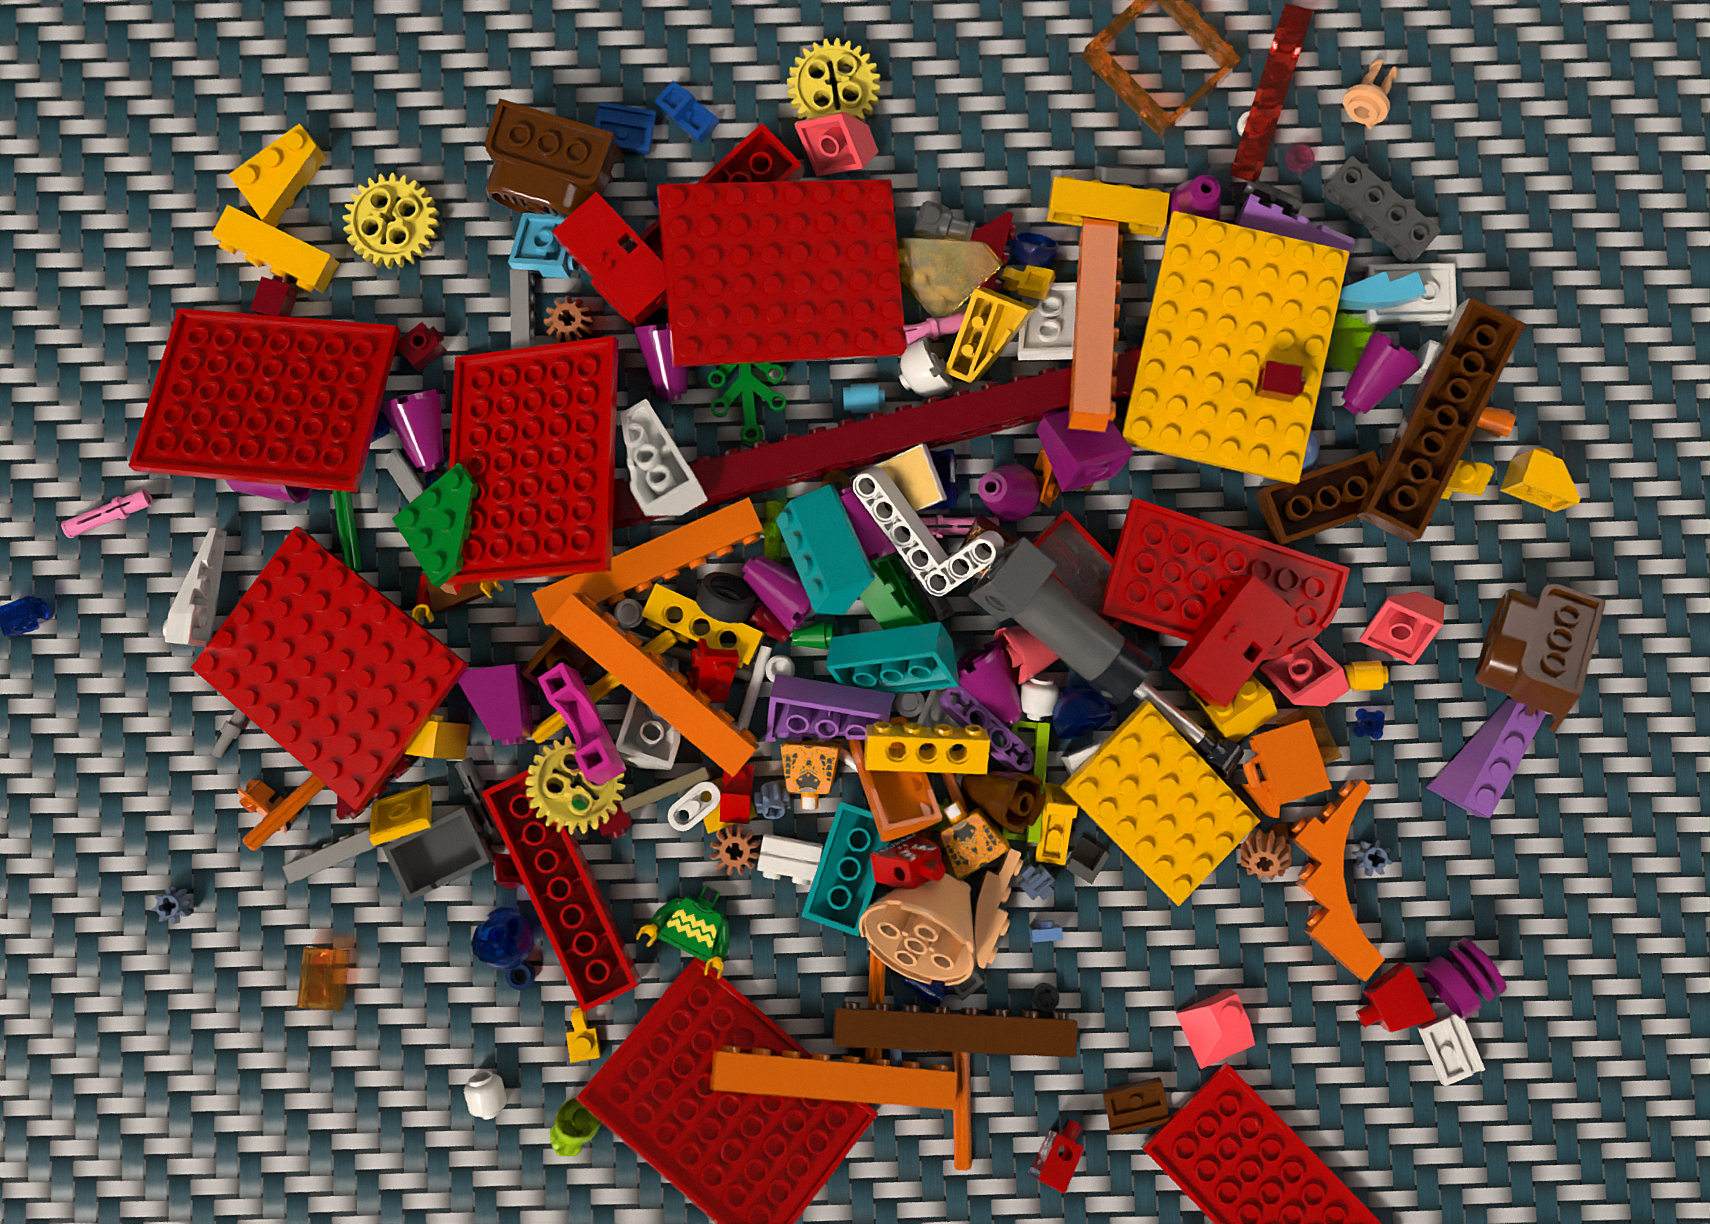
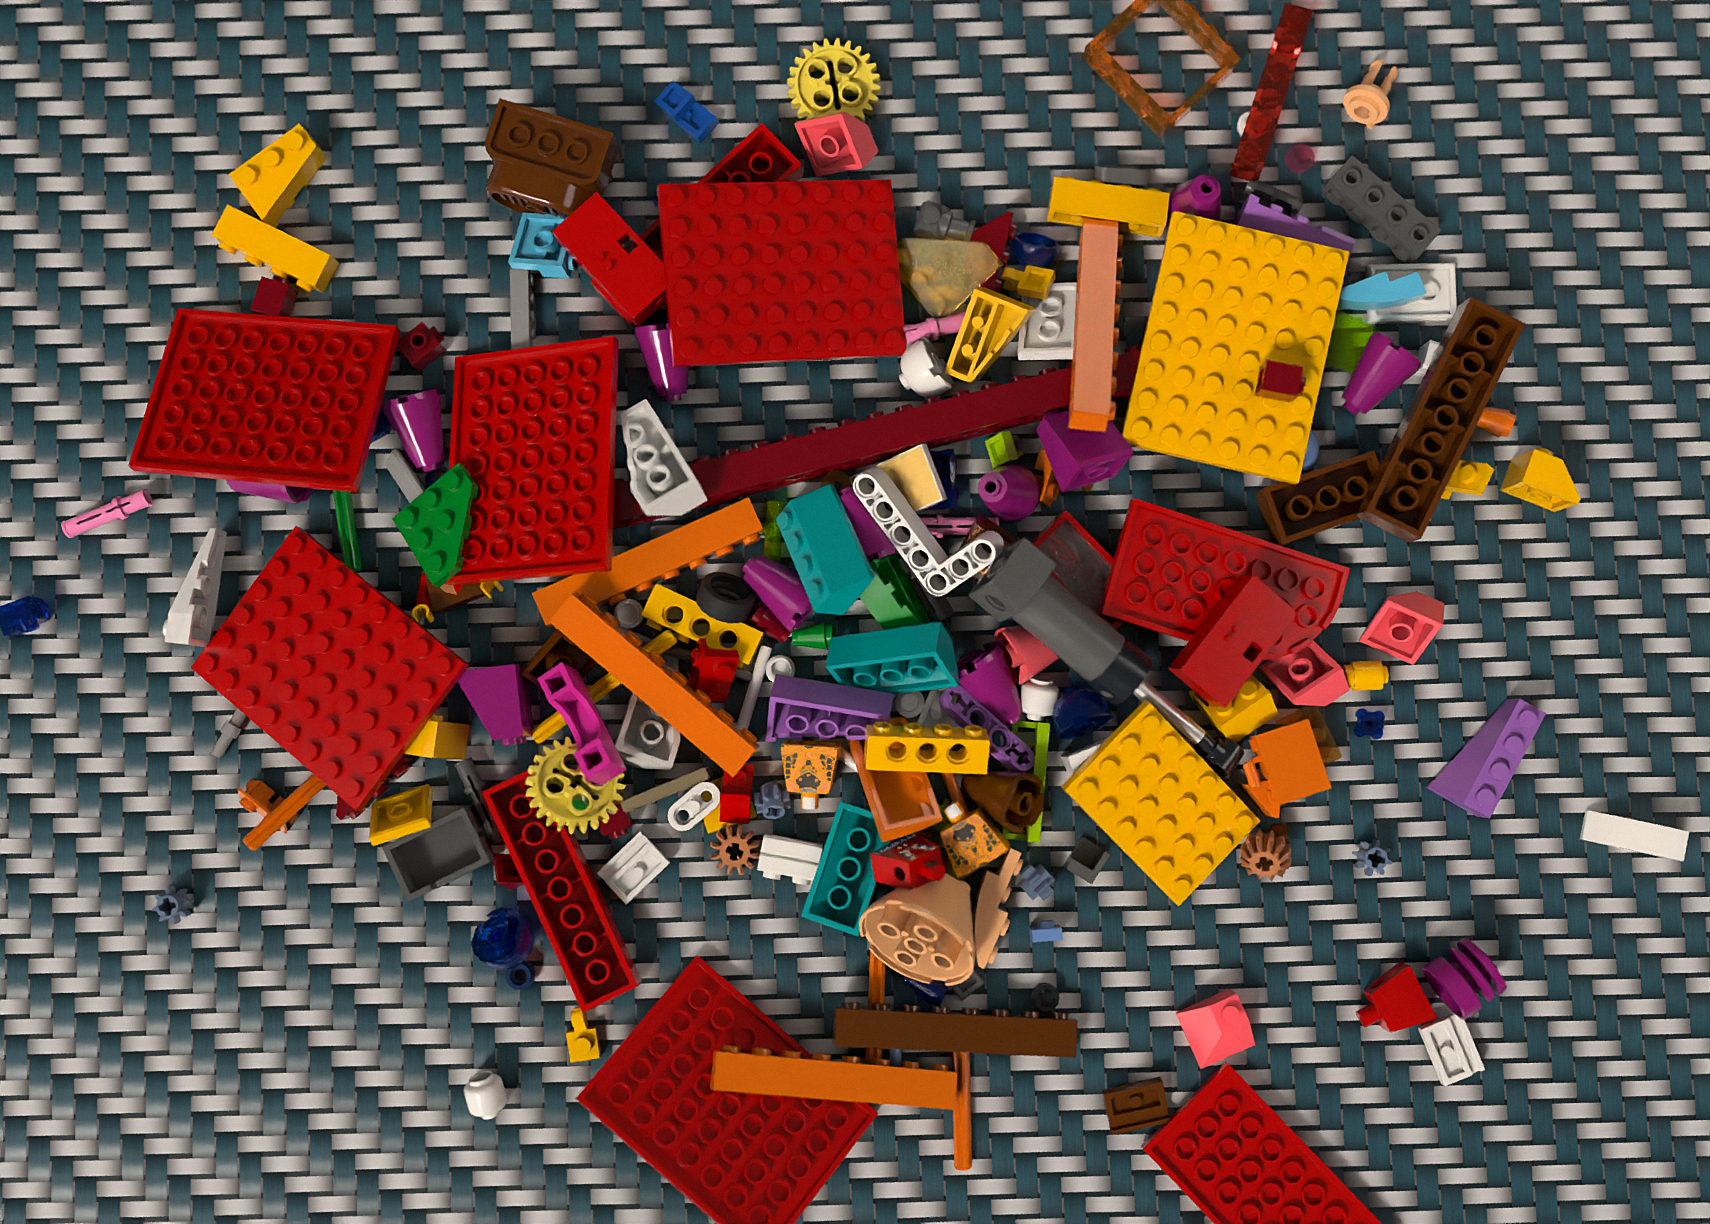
(323, 978): clear orange plate -> none
(329, 856): light grey piece -> none
(366, 214): light yellow gear -> none
(572, 1128): lime hair -> none
(579, 326): nougat gear -> none
(630, 126): blue plate -> none
(633, 867): none -> white plate
(693, 927): green torso -> none
(746, 384): green plant -> none
(863, 398): medium azure brick -> none
(1002, 449): none -> lime tile
(1056, 825): yellow bracket -> none
(1057, 1169): red torso -> none
(1324, 881): orange arch -> none
(1541, 648): reddish brown brick -> none
(1634, 835): none -> white slope

